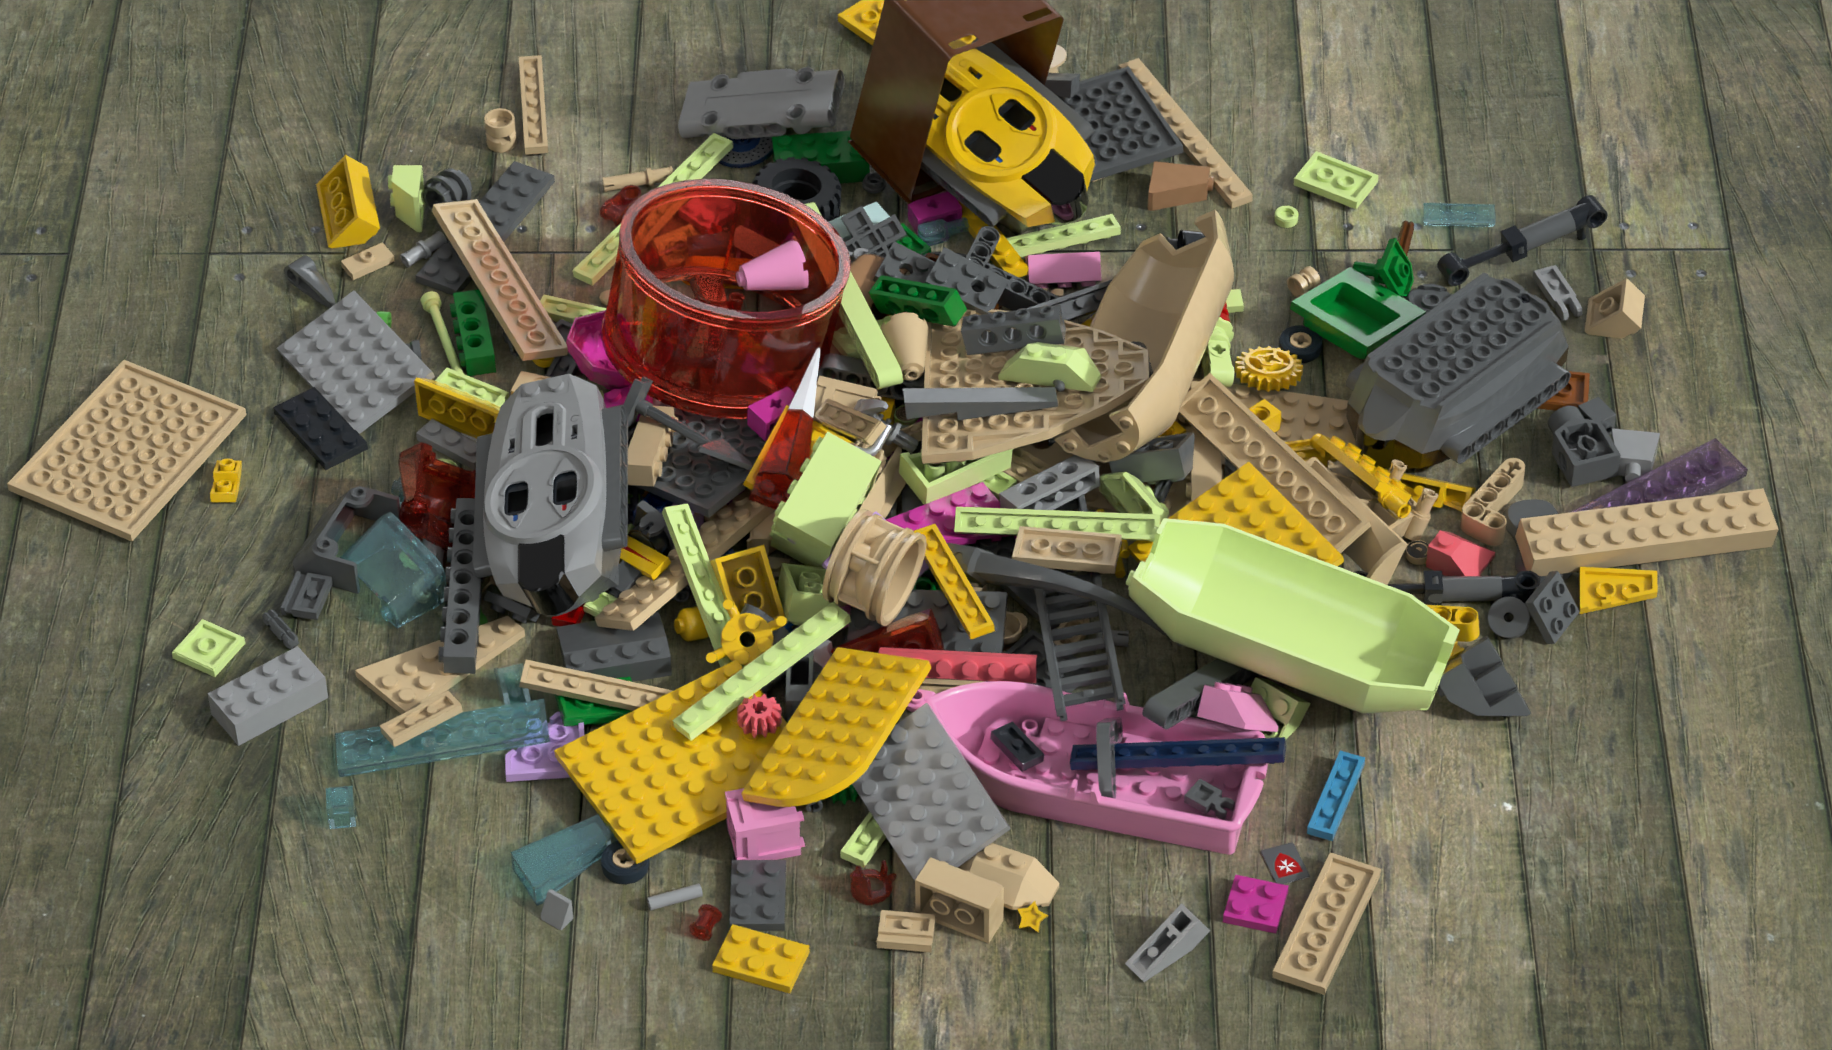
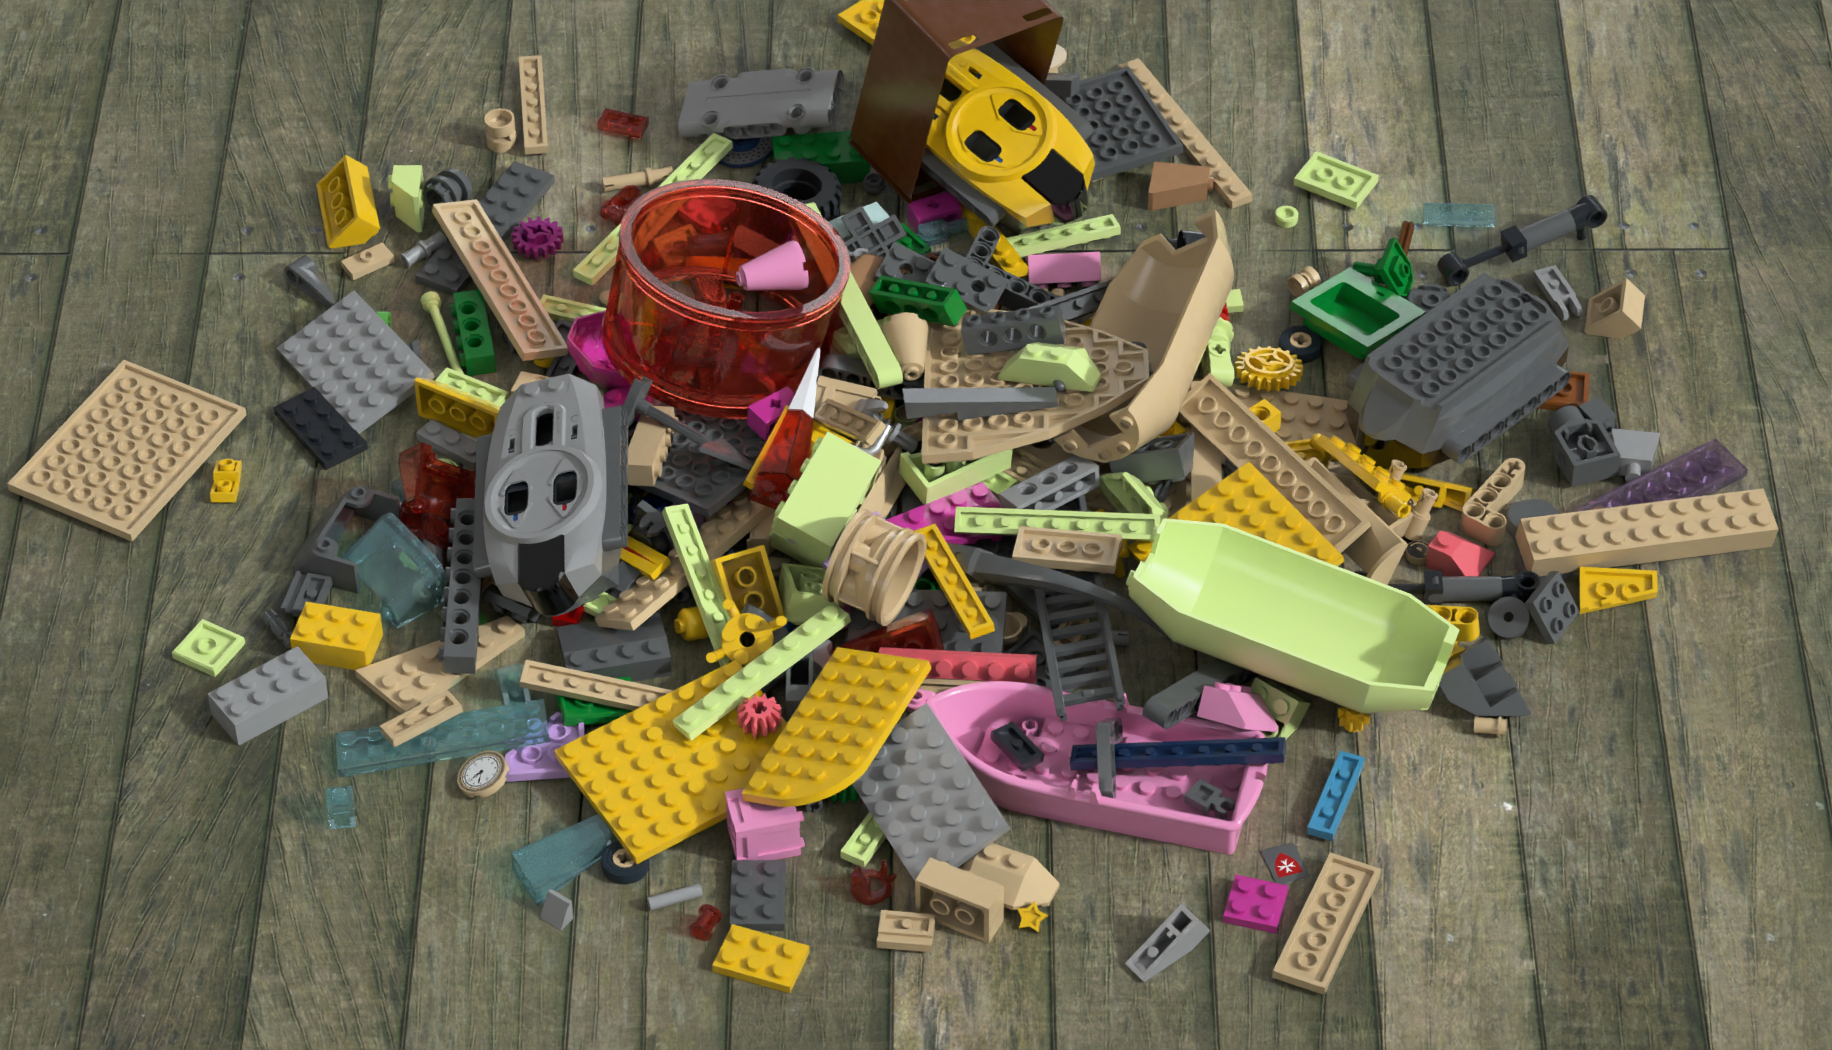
(337, 635): none -> yellow brick
(483, 774): none -> tile
(537, 238): none -> magenta gear
(623, 123): none -> clear red plate
(1352, 720): none -> yellow gear
(1490, 725): none -> tan pin

